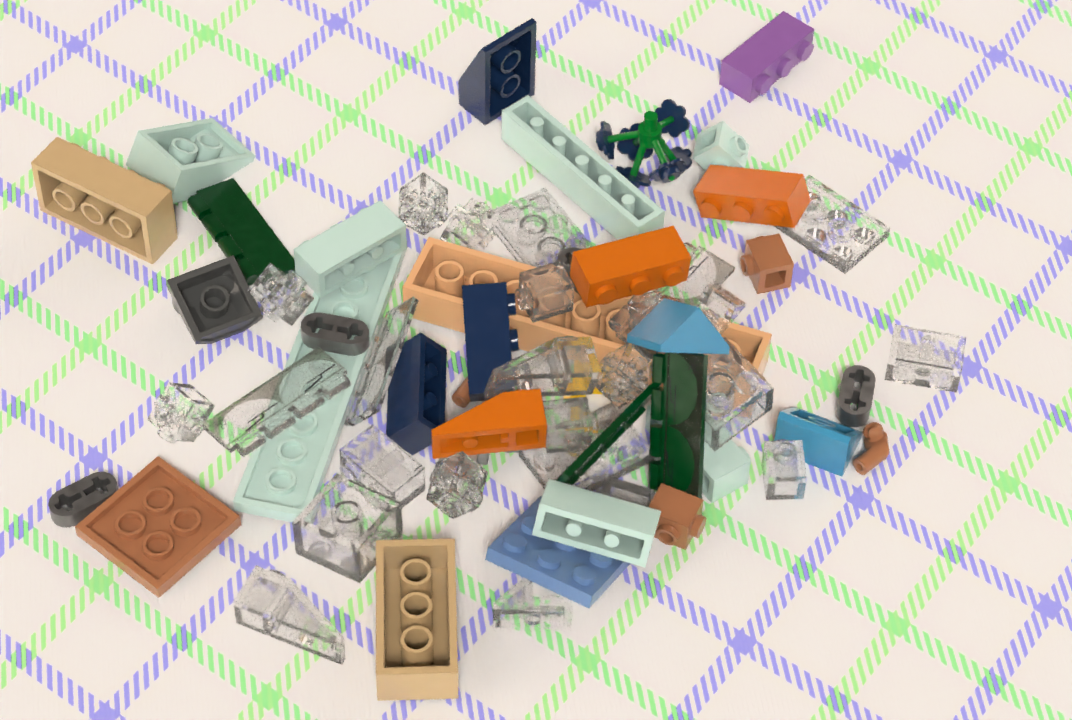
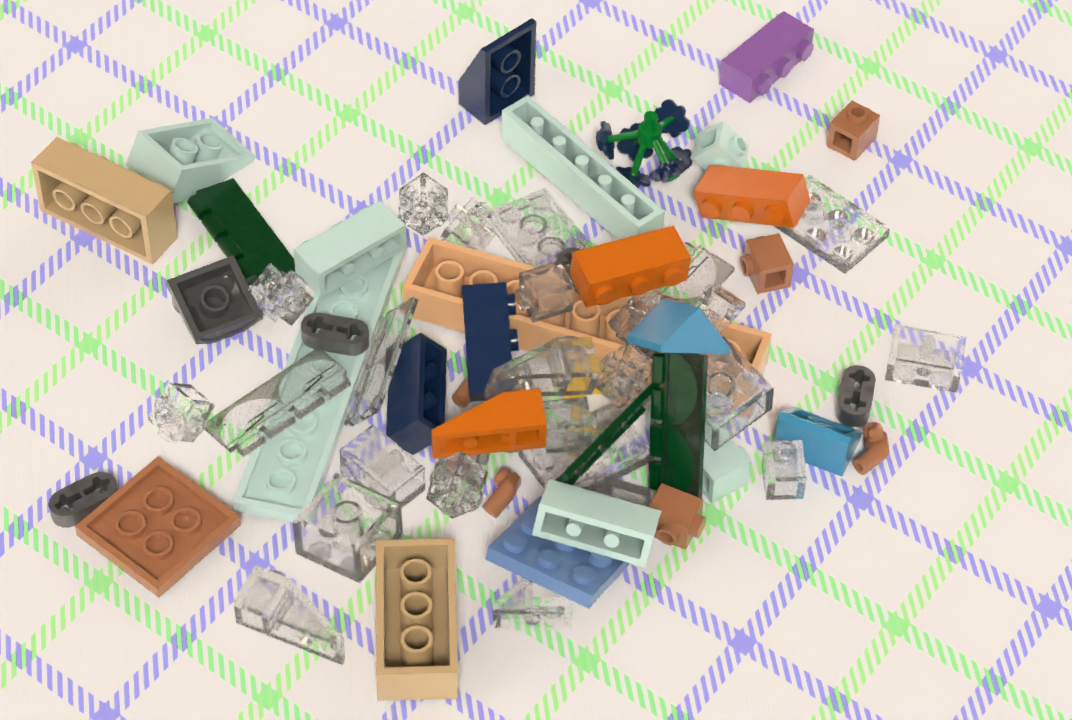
(508, 485): none -> nougat arm
(853, 130): none -> nougat brick

